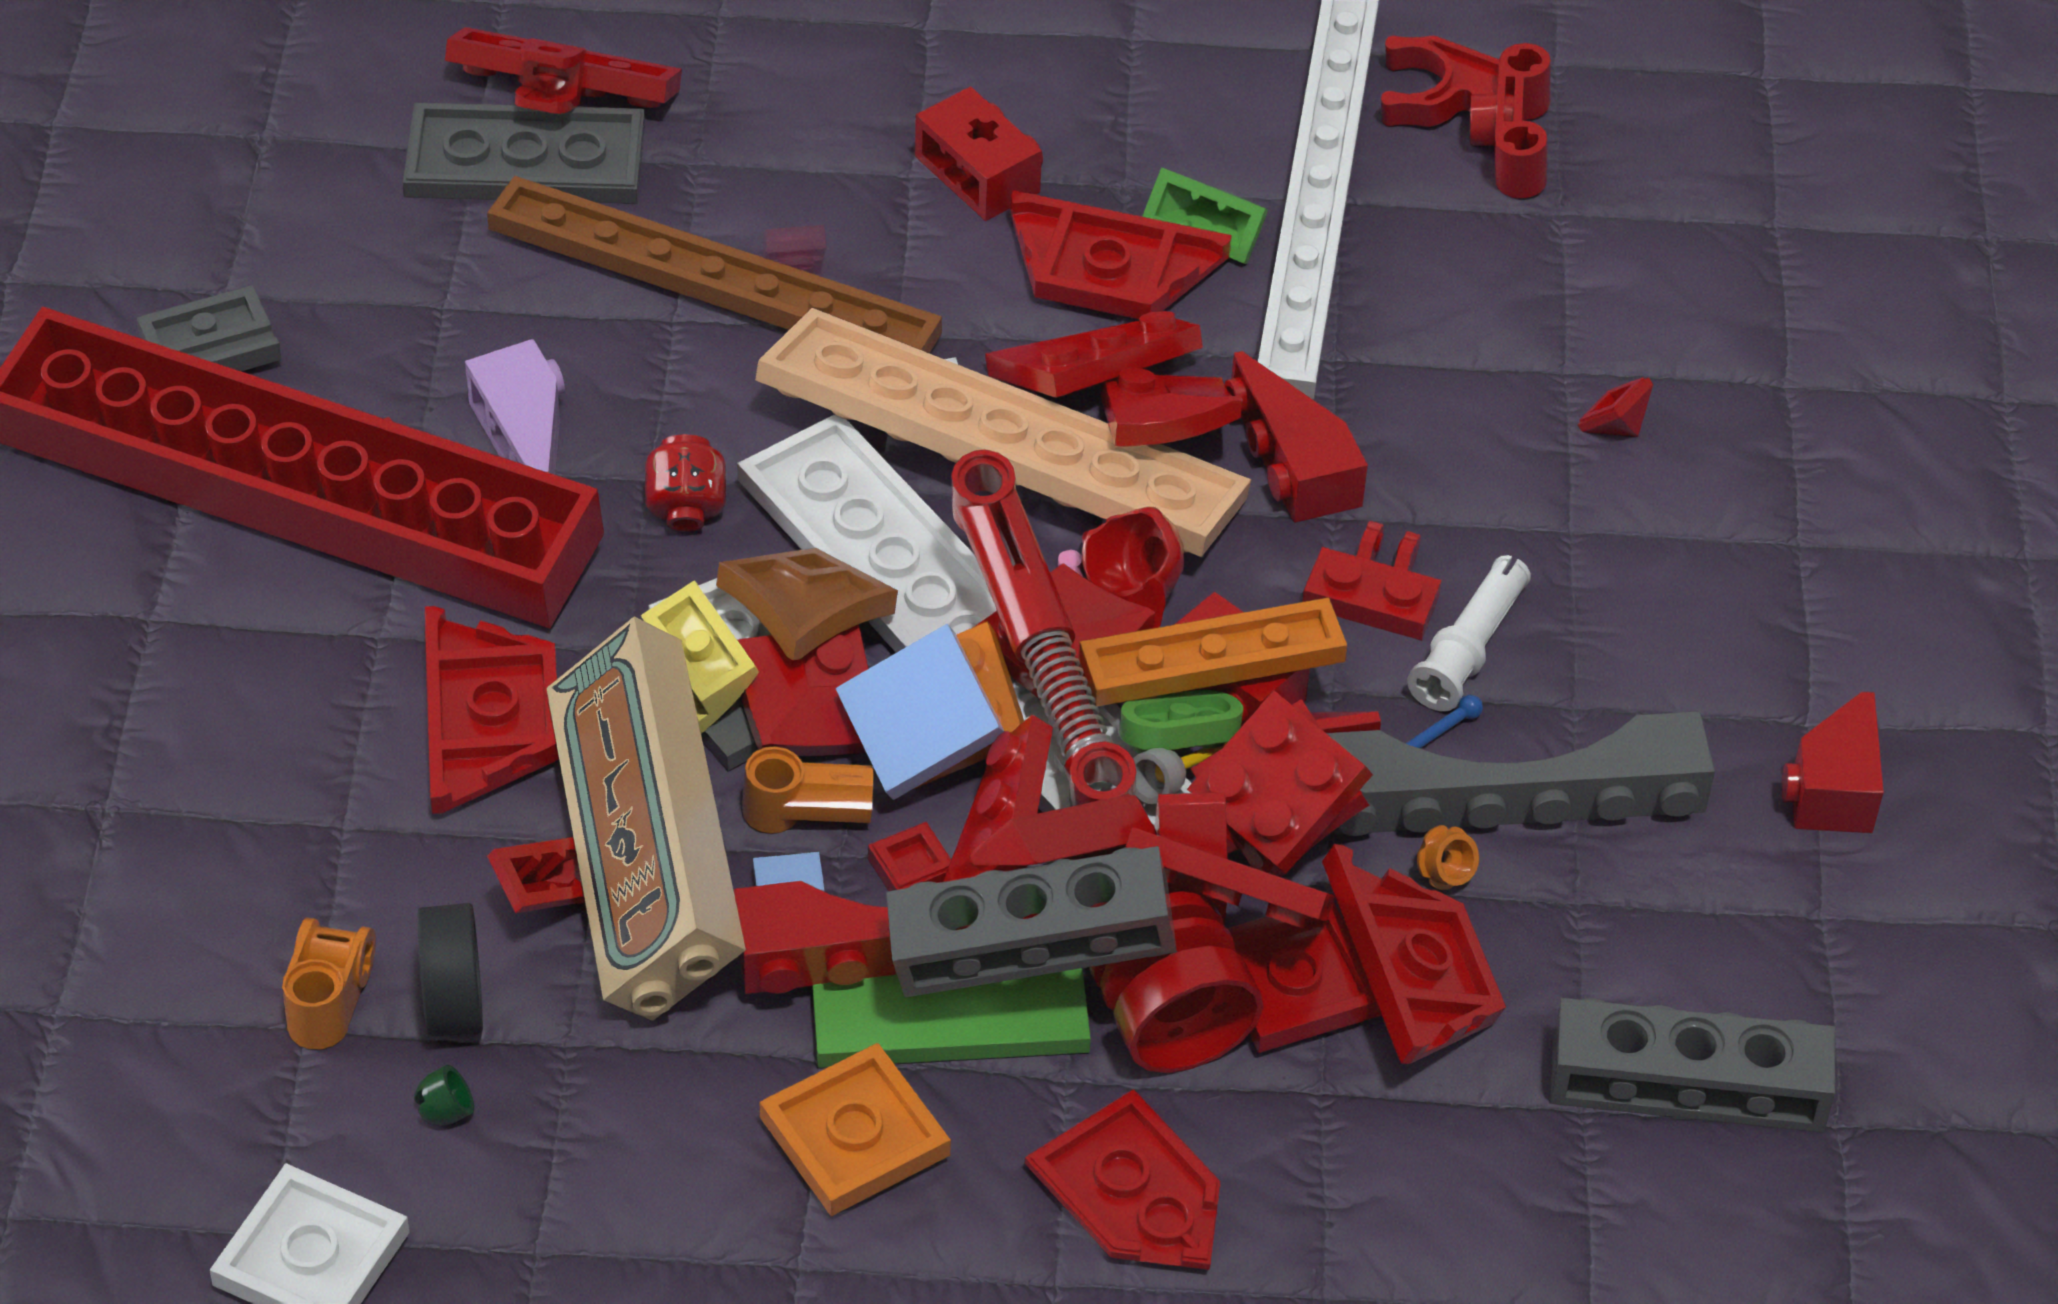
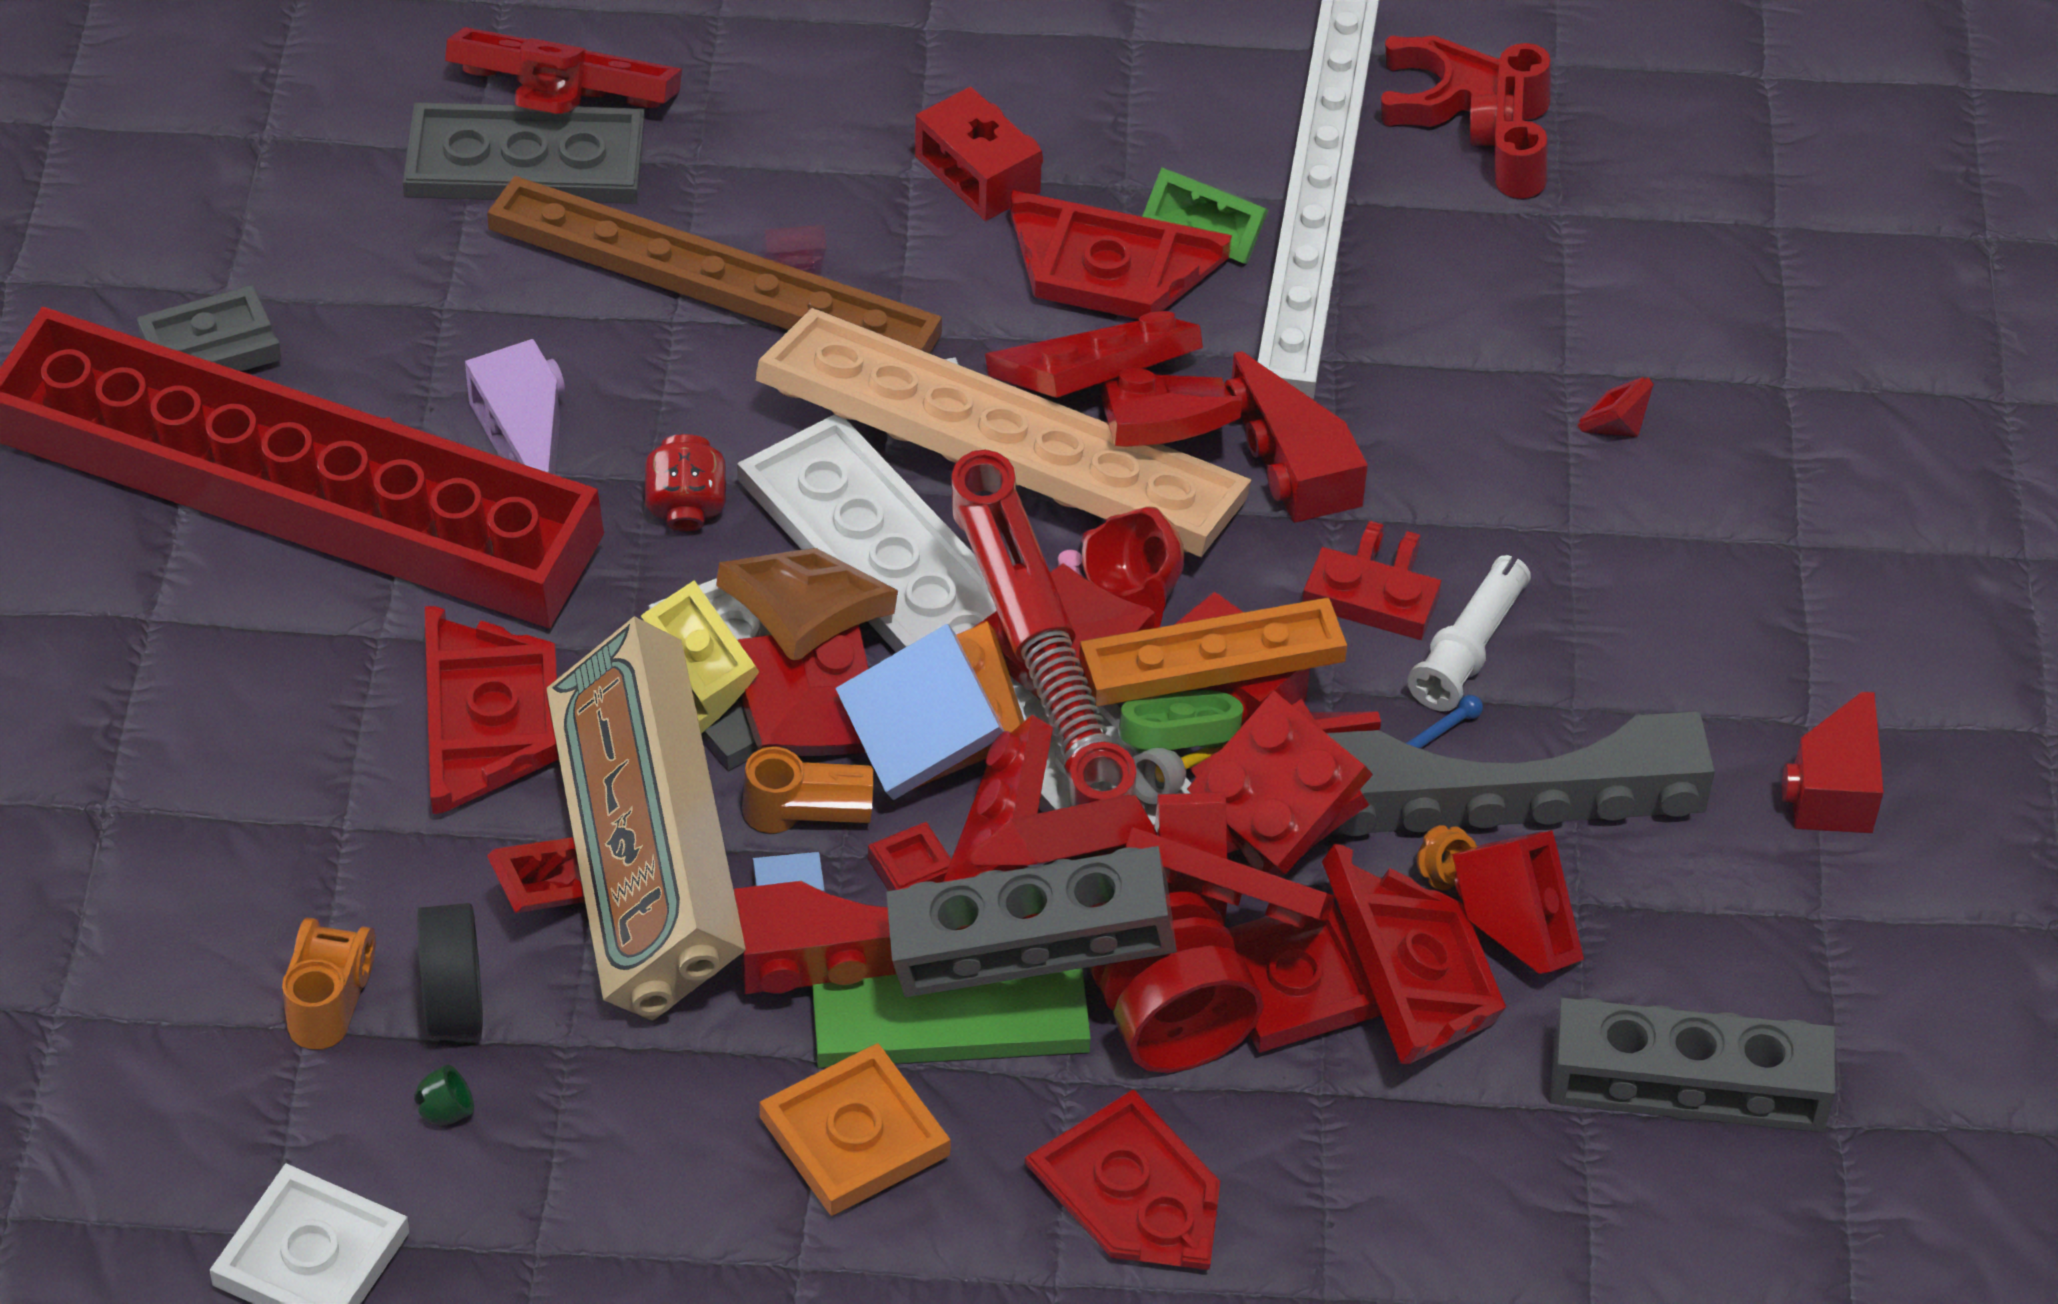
(1521, 899): none -> red slope

